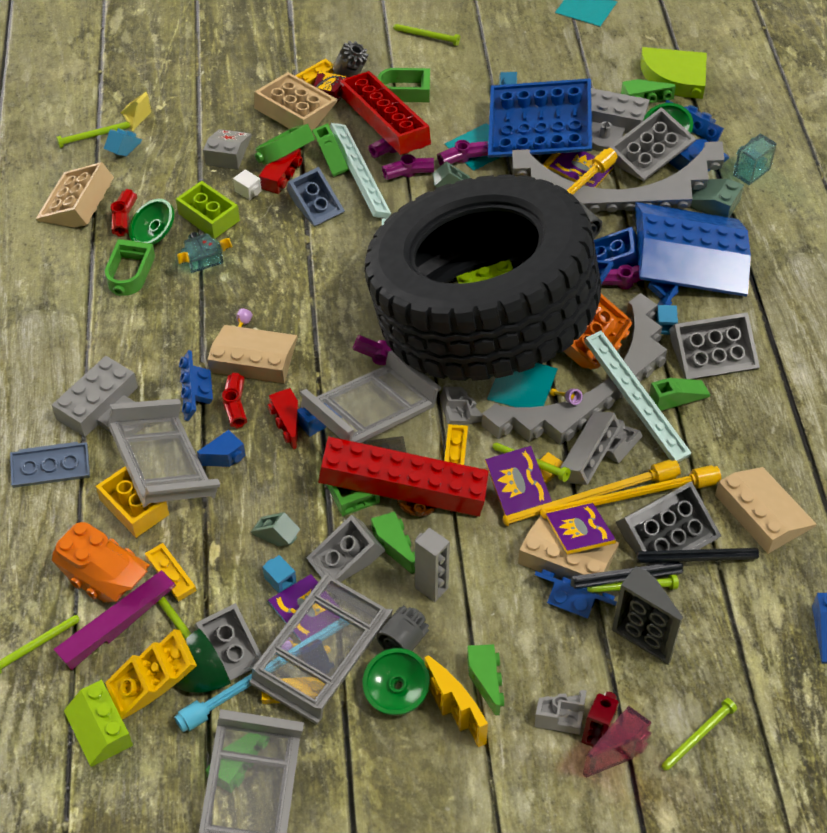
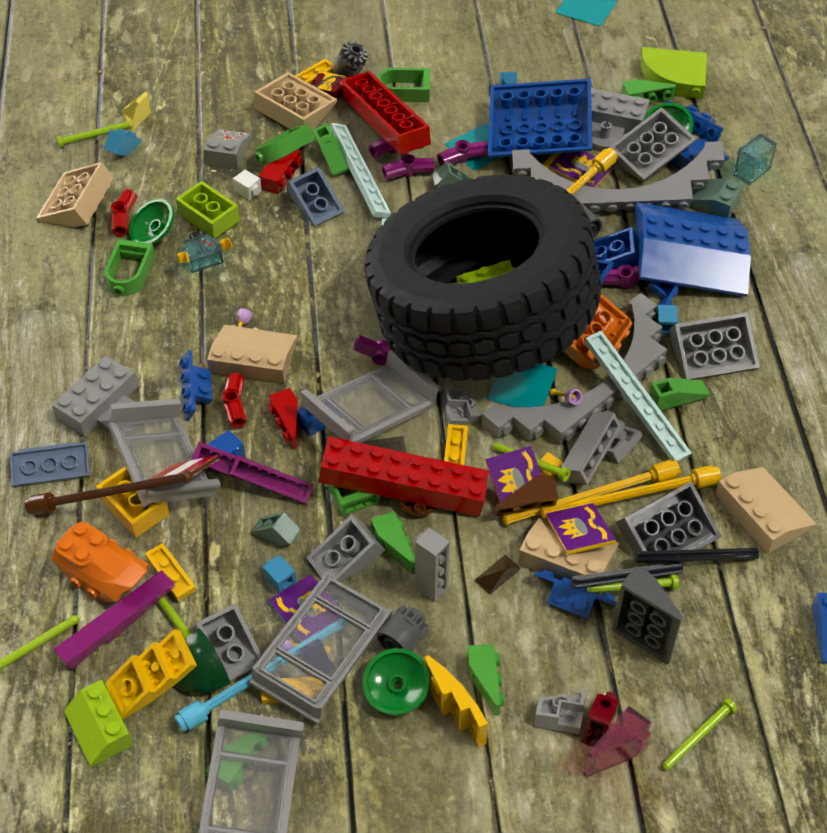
(177, 473): none -> reddish brown flag
(255, 473): none -> magenta slope
(455, 39): lime bar -> none
(497, 574): none -> dark brown slope
(533, 495): none -> reddish brown slope

